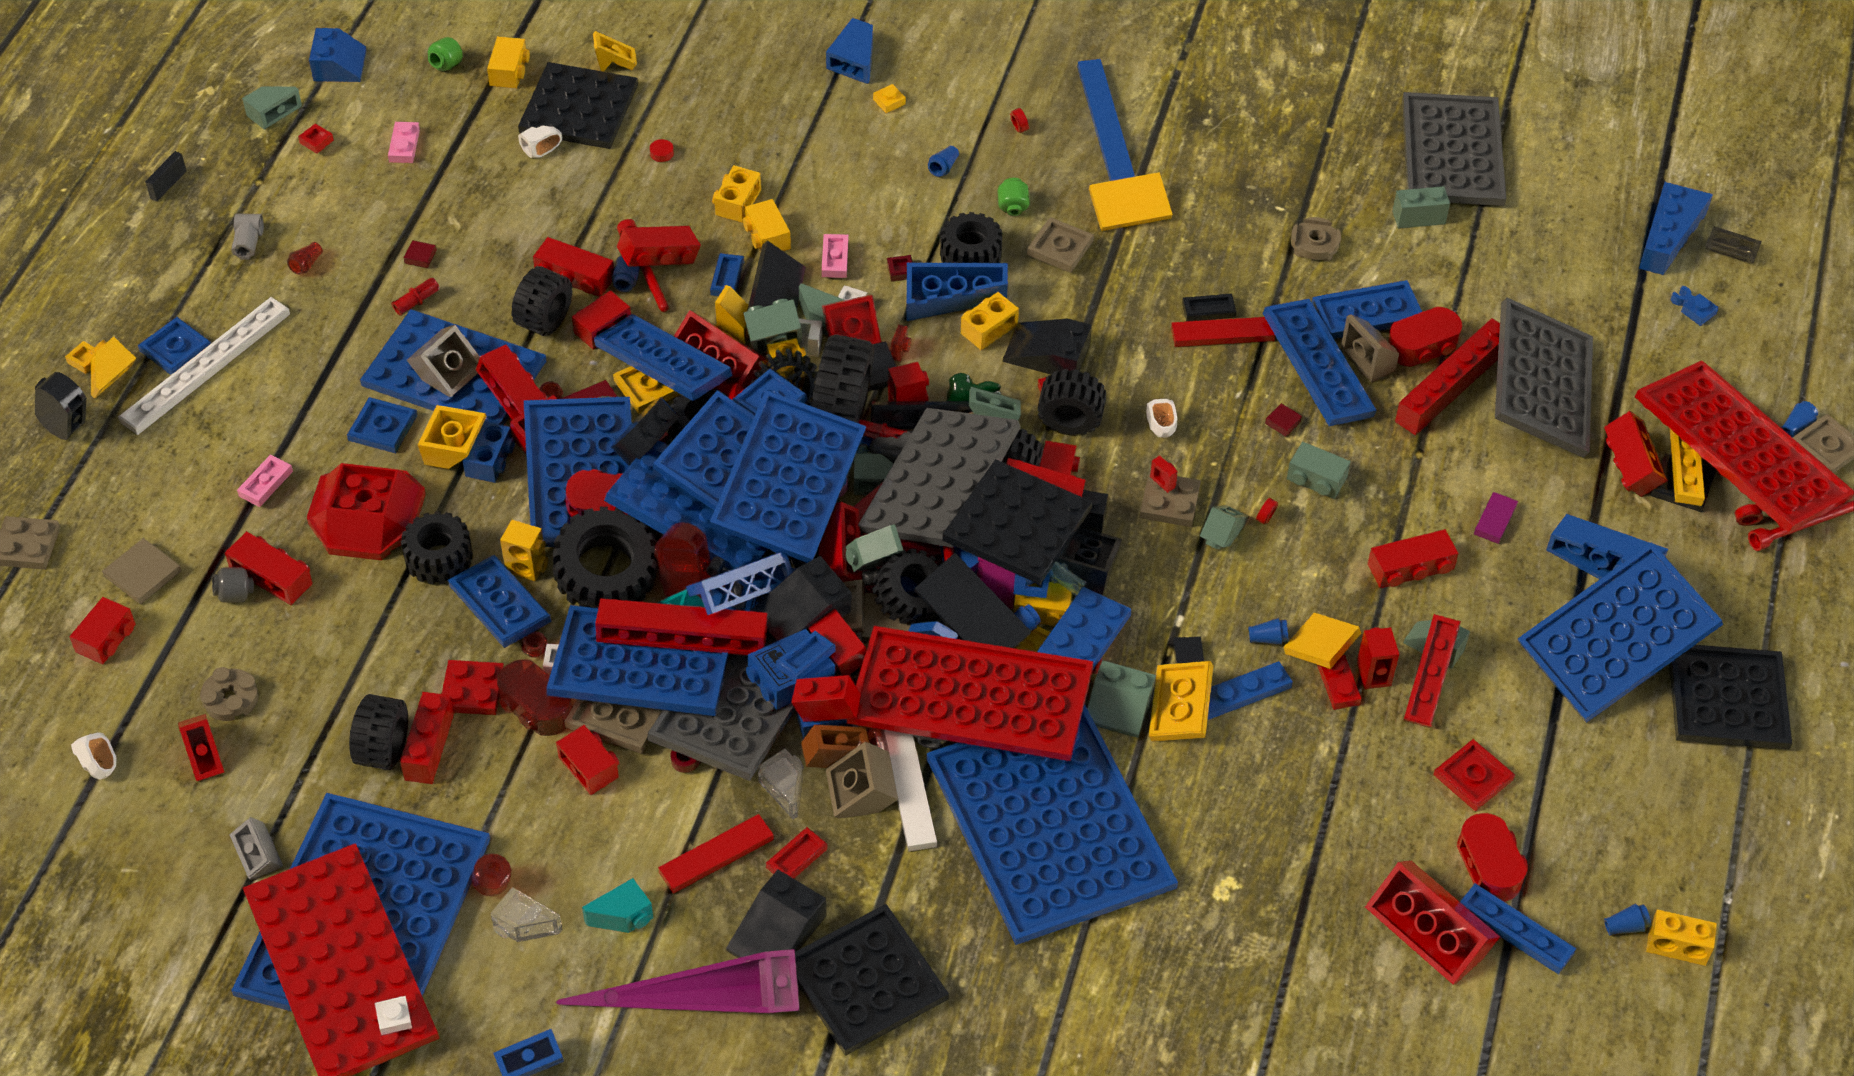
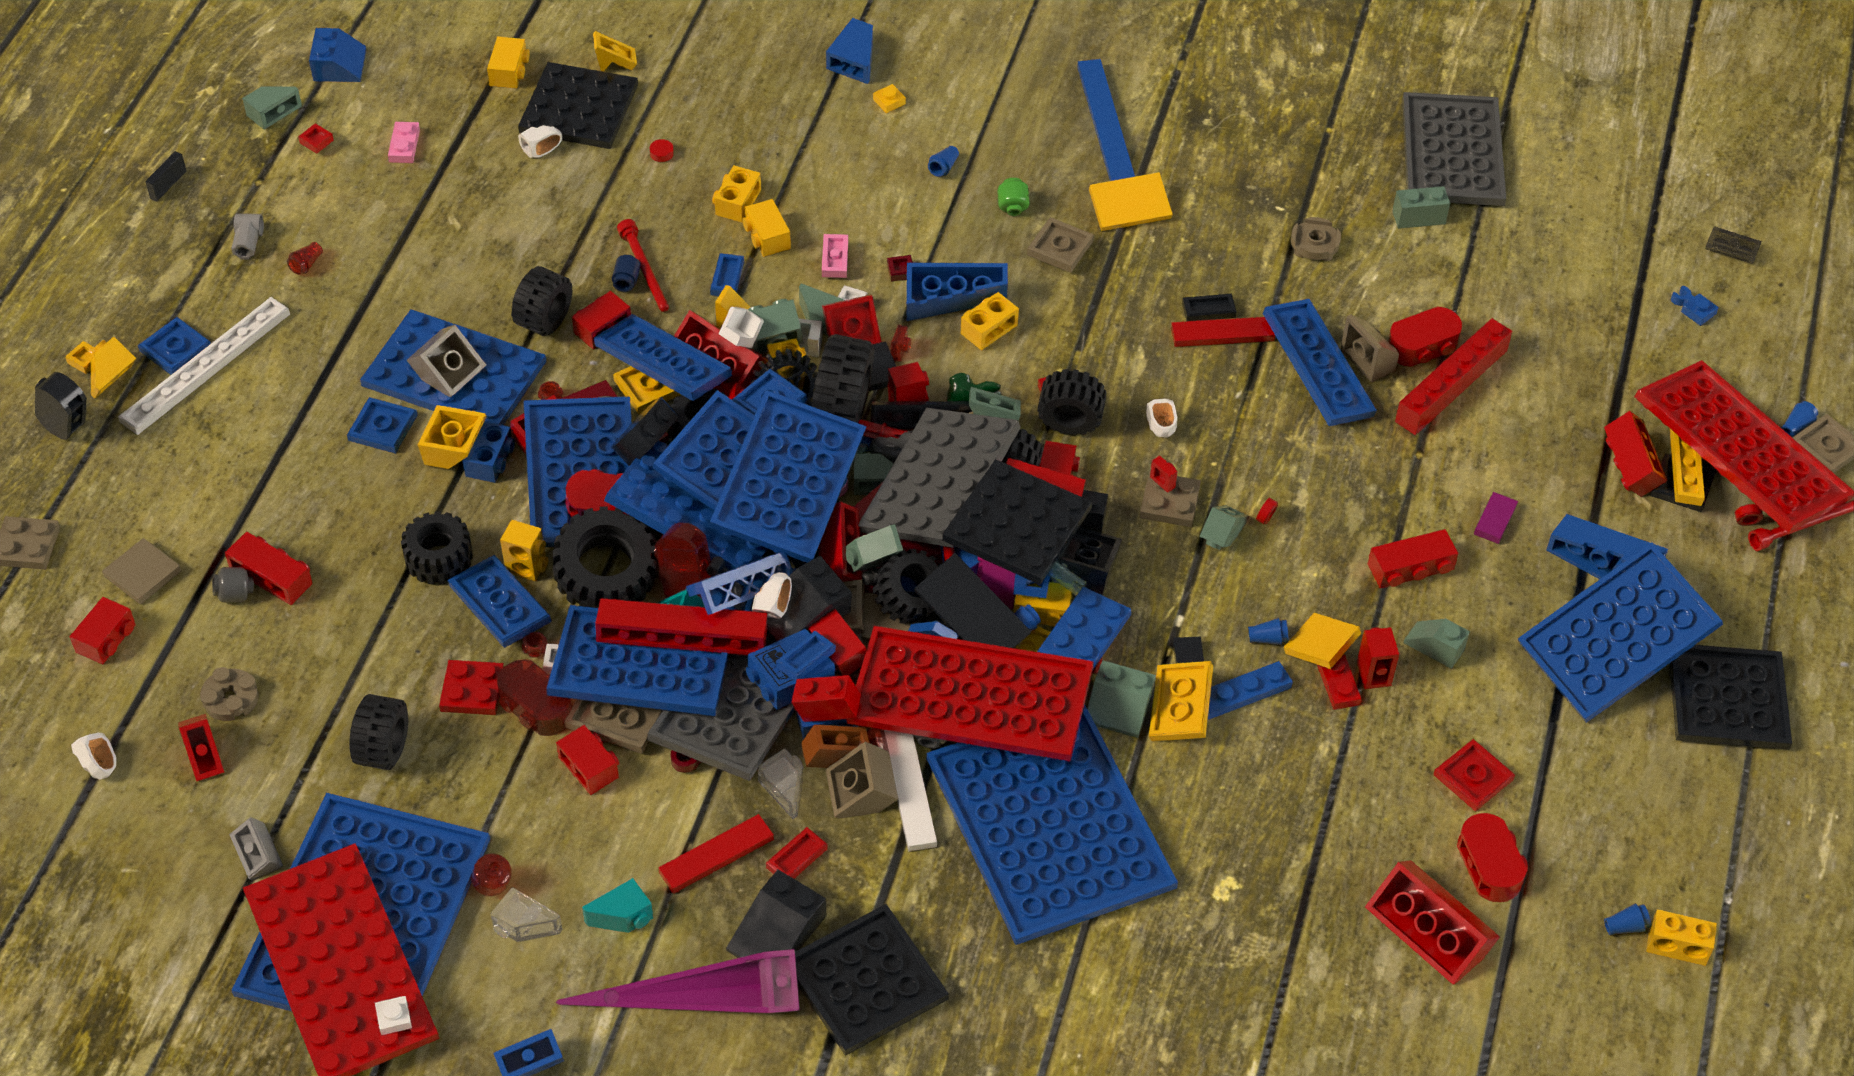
(264, 480): bright pink plate -> none
(364, 509): red piece -> none
(415, 296): red axle -> none
(420, 254): dark red tile -> none
(427, 738): red brick -> none
(445, 54): bright green head -> none
(508, 380): red brick -> none
(583, 268): red brick -> none
(658, 245): red brick -> none
(741, 327): none -> white panel
(774, 596): none -> white rock
(776, 277): black tile -> none
(971, 239): black tyre -> none
(1019, 120): red tile -> none
(1049, 345): black slope -> none
(1283, 419): dark red tile -> none
(1318, 470): sand green brick -> none
(1376, 304): blue plate -> none
(1432, 671): red tile -> none
(1519, 929): blue plate -> none
(1544, 377): dark grey plate -> none
(1674, 221): blue wedge -> none

